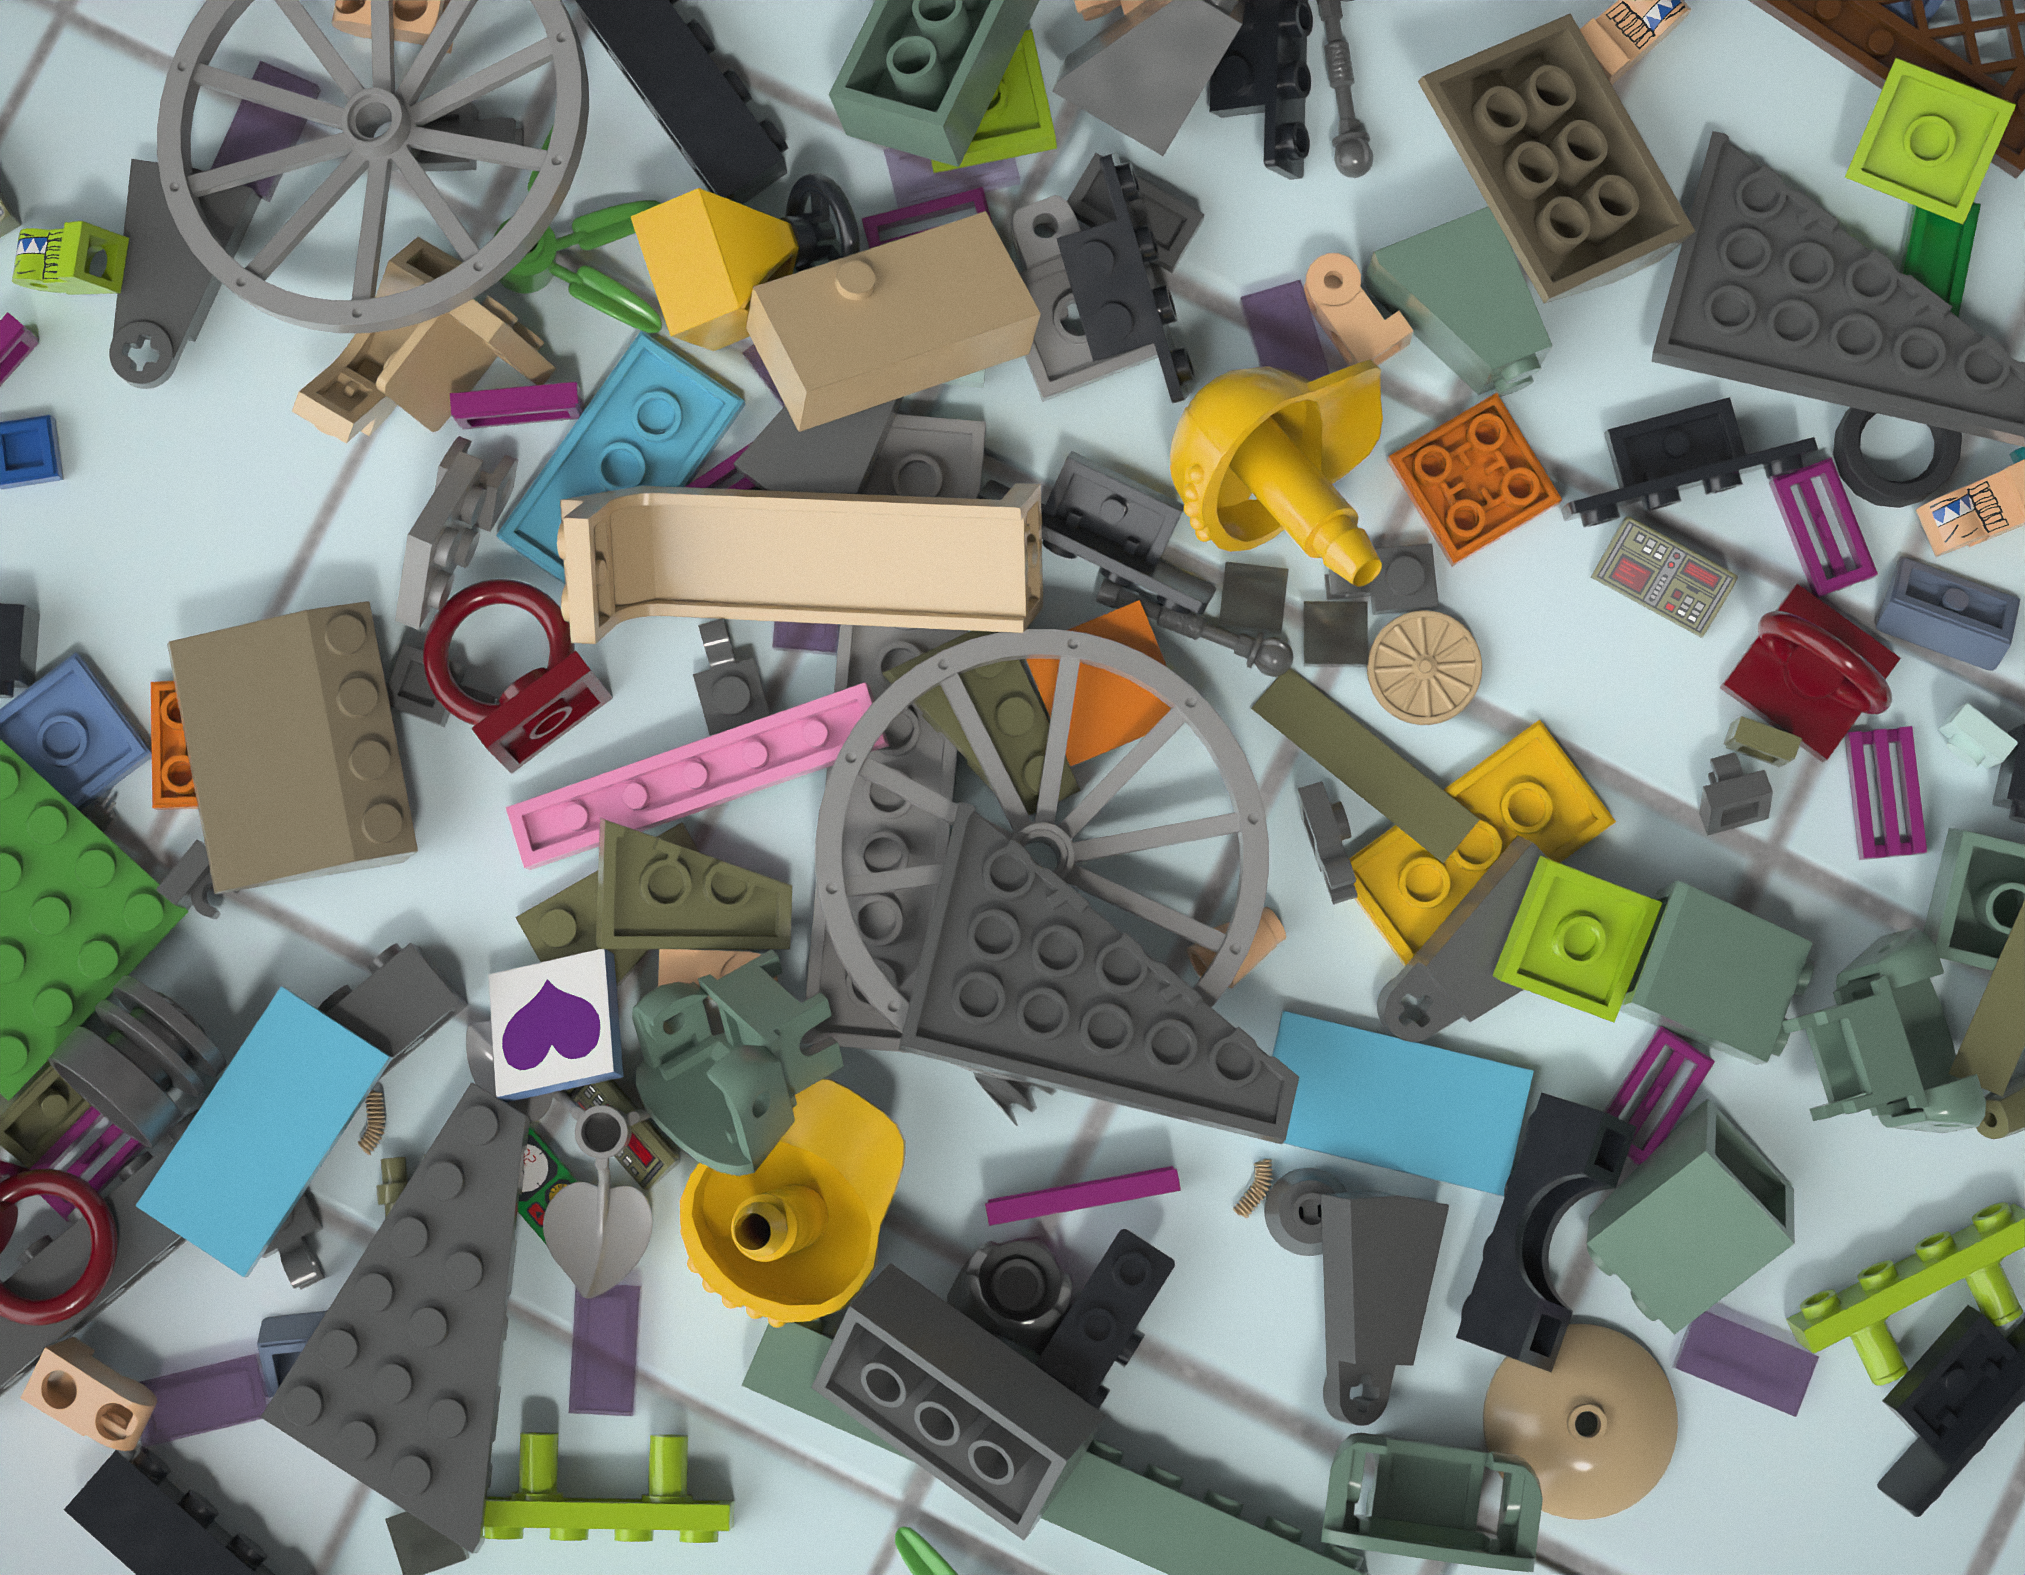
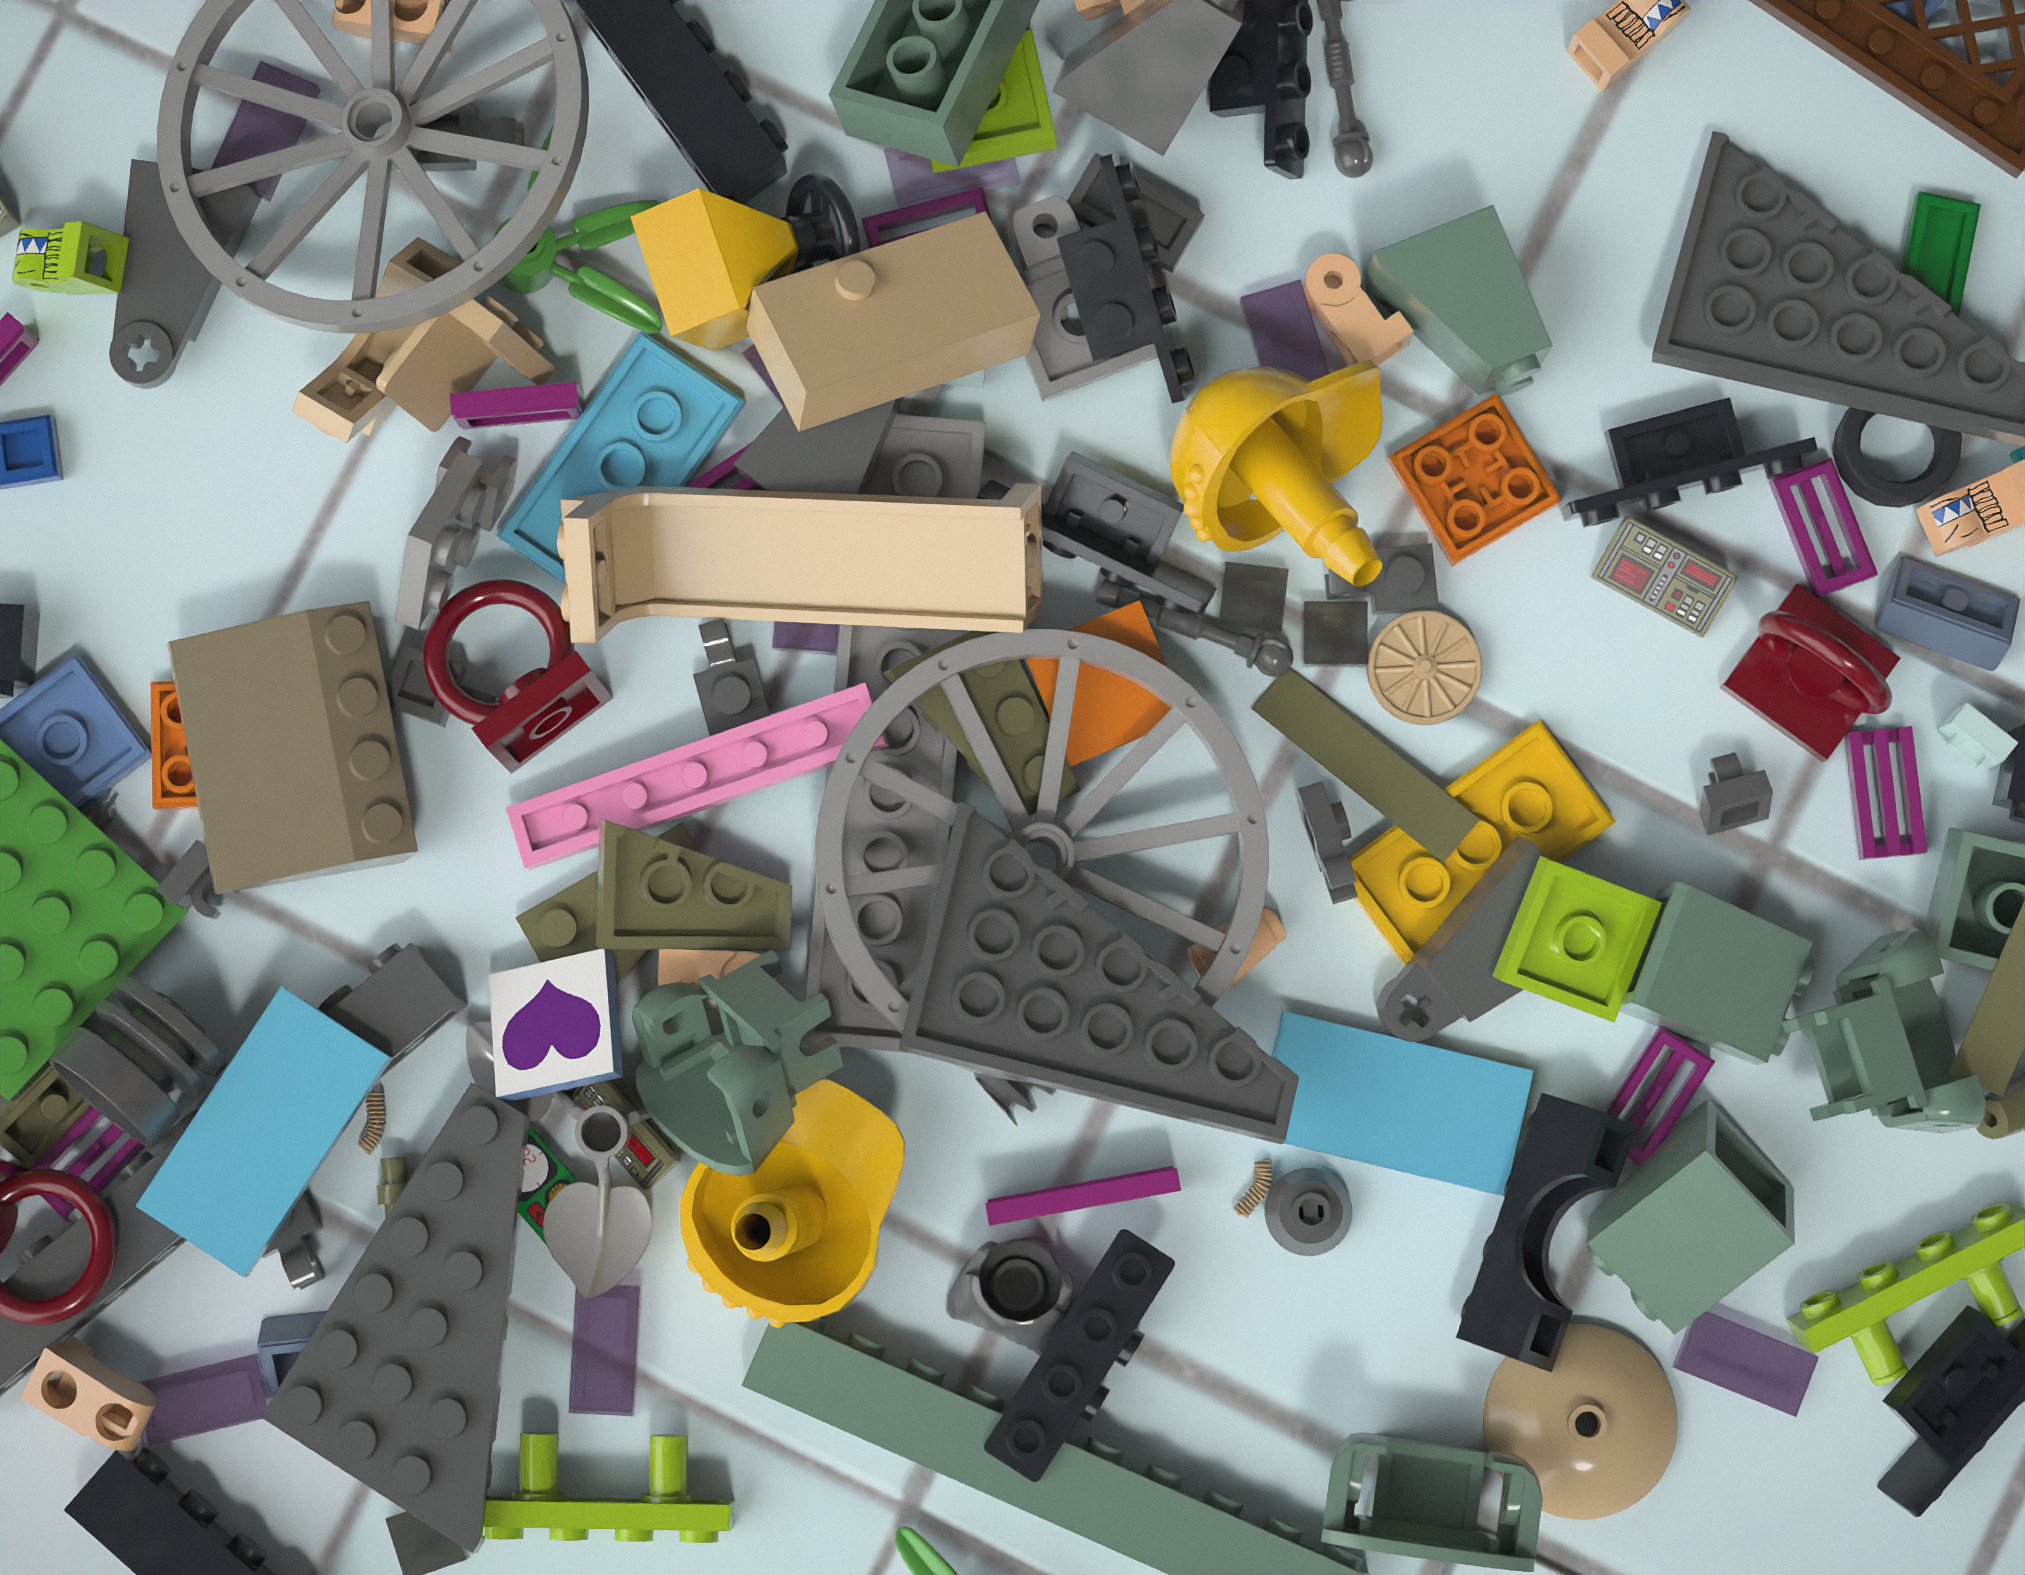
(956, 1400): dark grey slope -> none
(1376, 1293): dark grey piece -> none
(1558, 160): dark tan slope -> none
(1762, 742): olive tile -> none
(1930, 140): lime plate -> none

